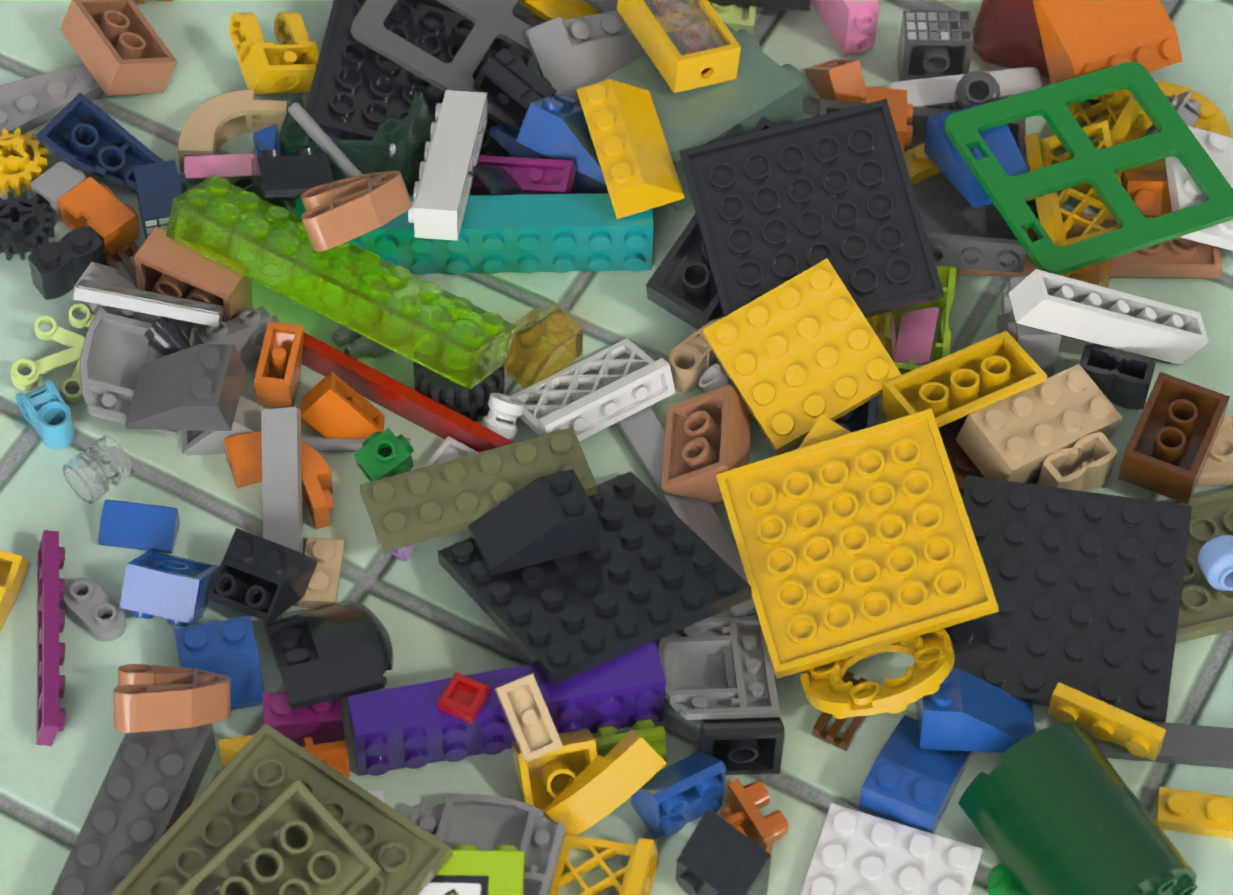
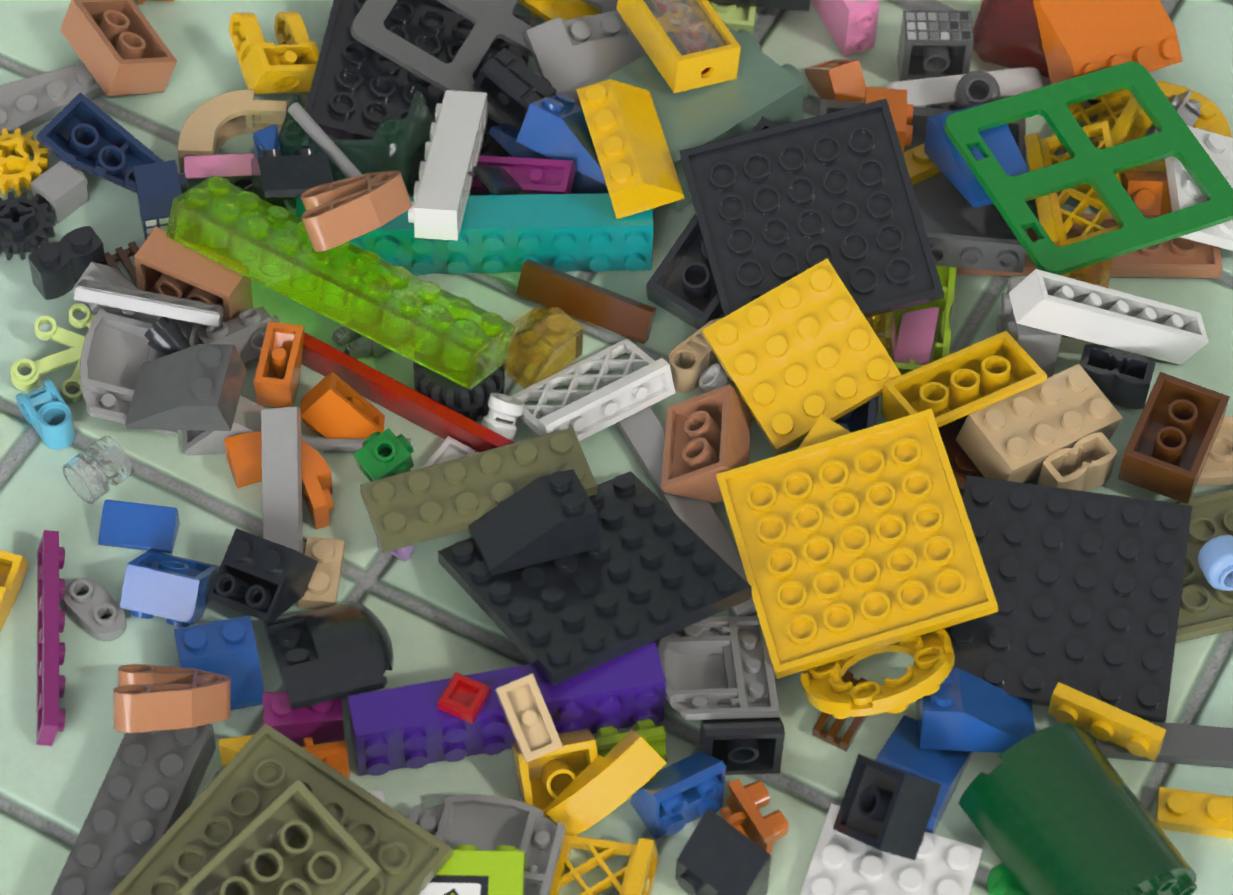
(98, 207): orange brick -> none
(586, 301): none -> reddish brown tile
(886, 807): none -> black slope

